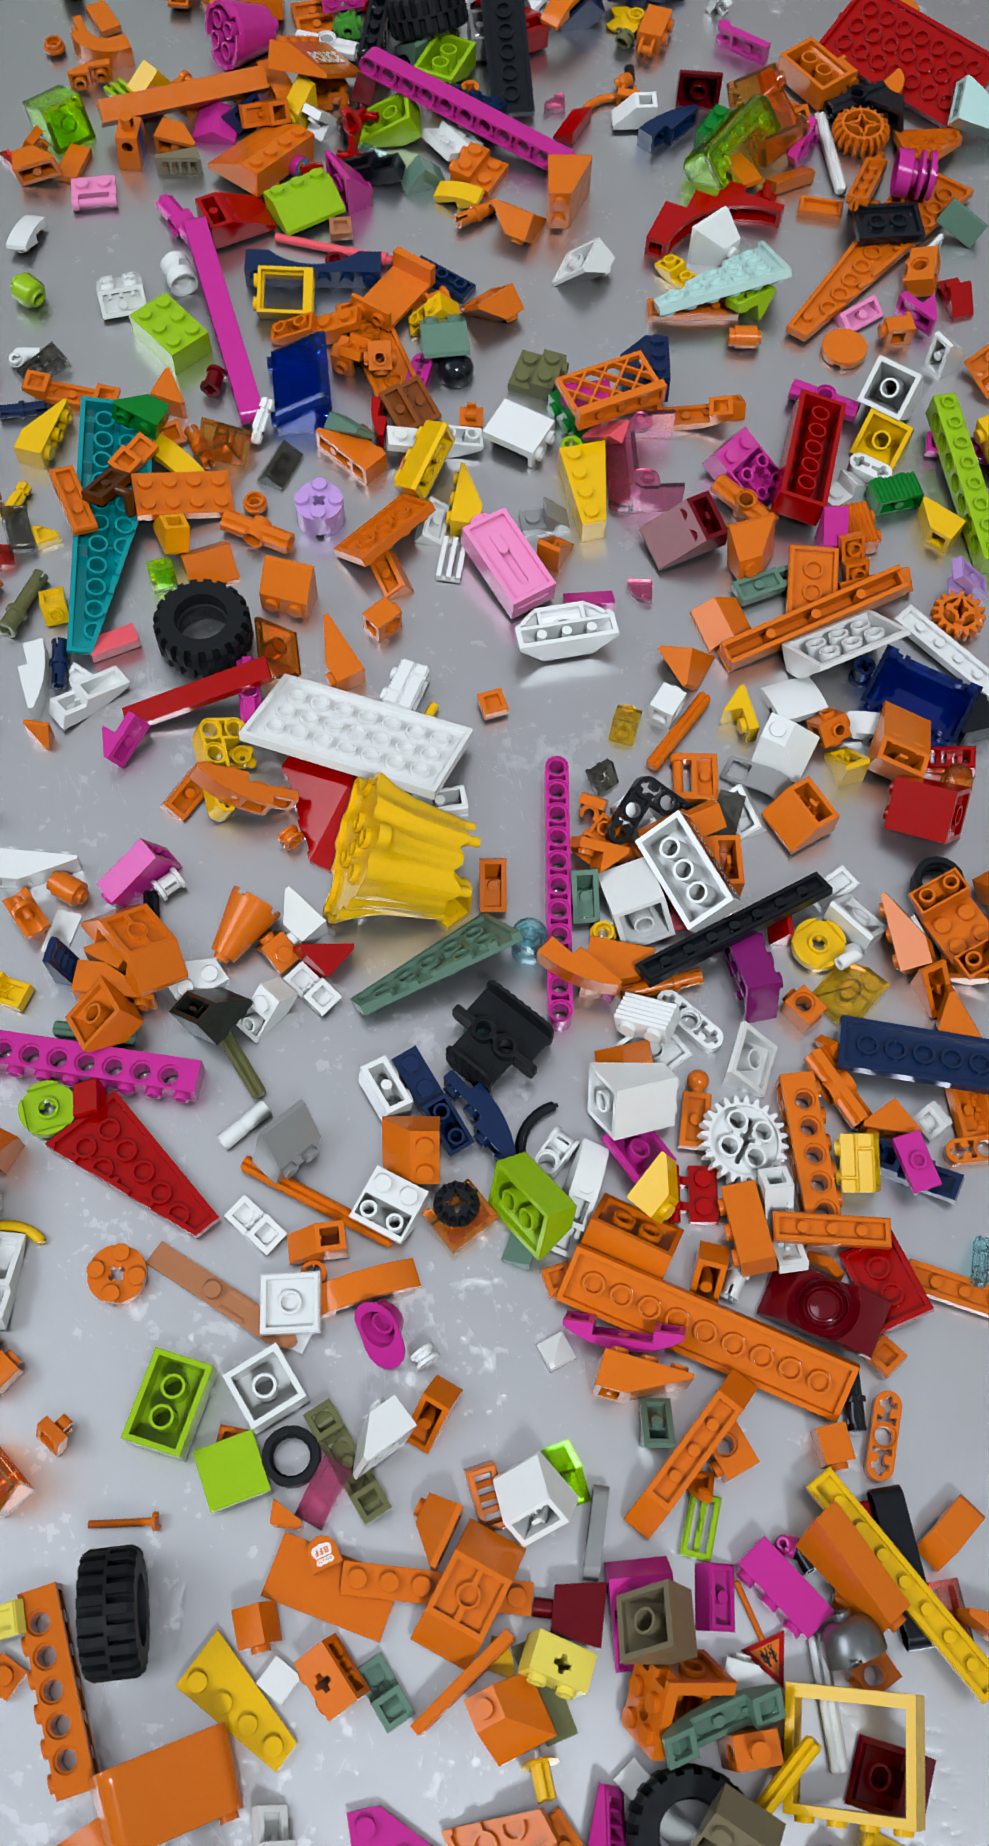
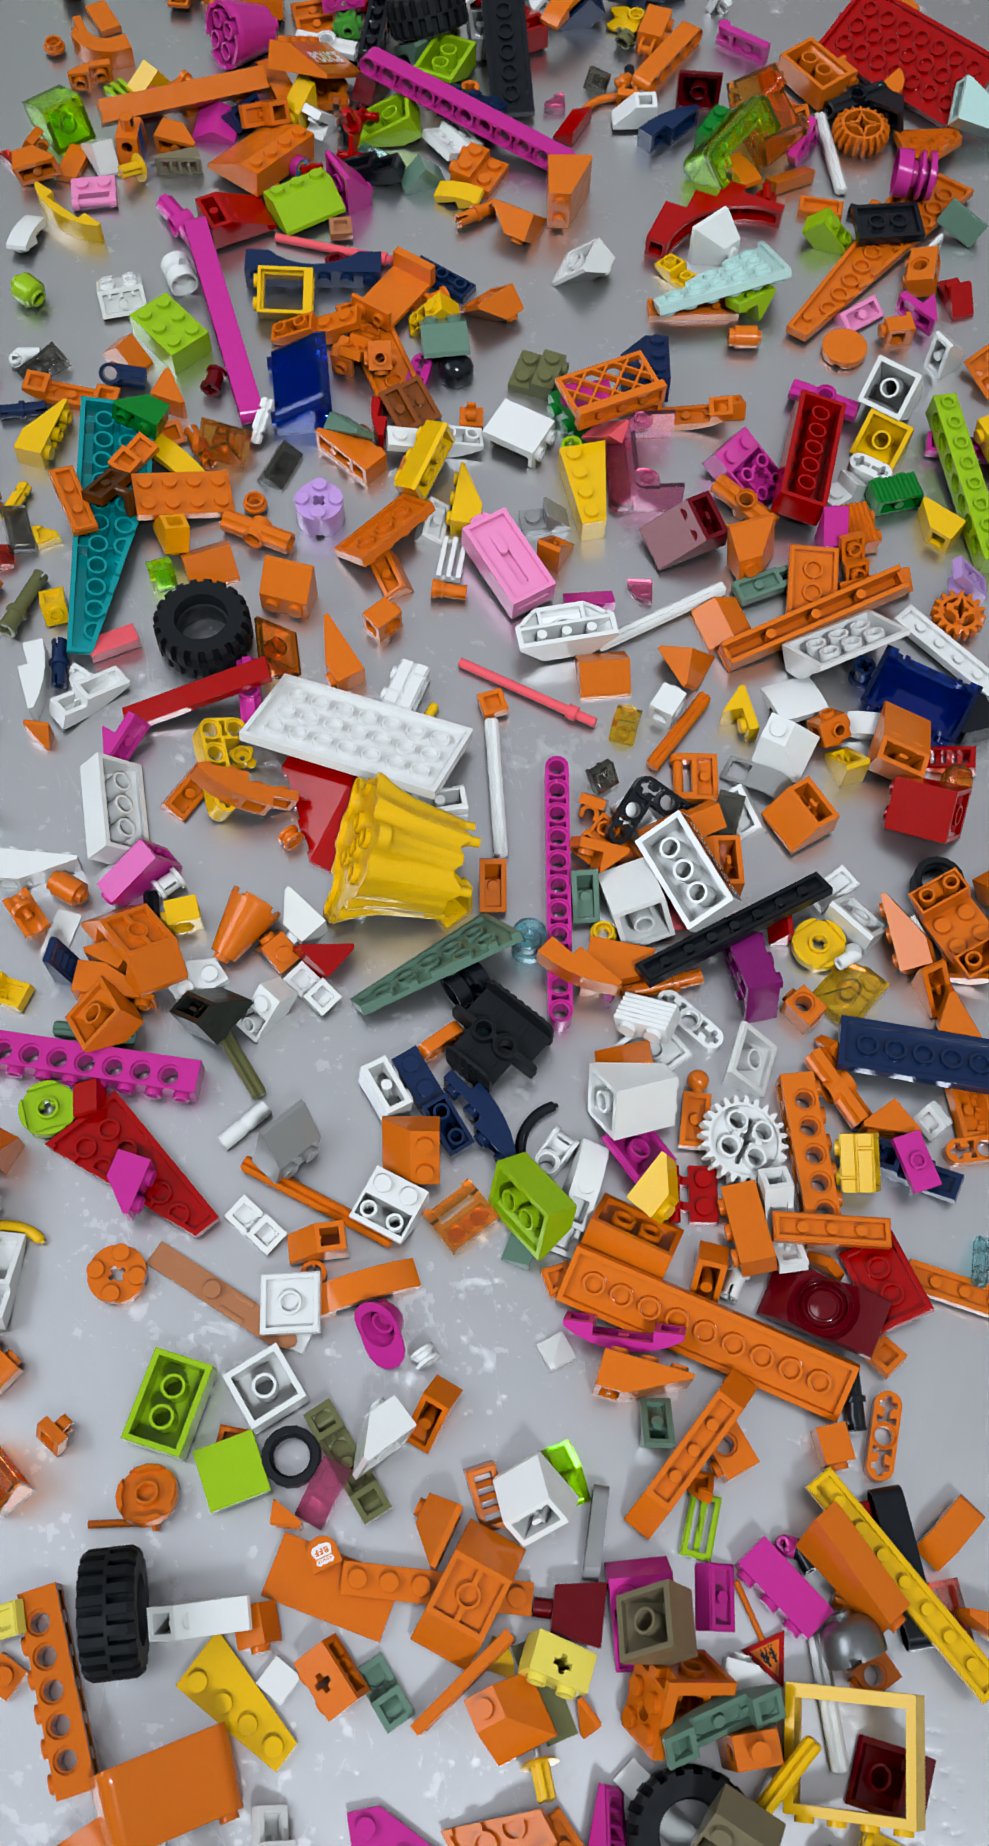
(79, 227): none -> yellow slope
(102, 156): none -> white slope
(112, 807): none -> white slope
(126, 375): none -> dark blue piece
(129, 352): none -> orange slope
(129, 1181): none -> dark pink slope
(136, 167): none -> yellow piece
(147, 1495): none -> orange tile
(182, 915): none -> yellow brick
(198, 1618): none -> white slope
(438, 1042): none -> orange beam
(447, 1214): black gear -> none
(448, 590): none -> orange pin
(466, 984): none -> black wheel
(496, 790): none -> white axle
(570, 711): none -> coral bar
(587, 1718): none -> orange slope
(597, 80): none -> clear smoke tile
(603, 675): none -> orange slope
(666, 613): none -> white axle
(667, 57): none -> orange beam
(826, 232): none -> lime slope
(866, 181): orange plate -> none

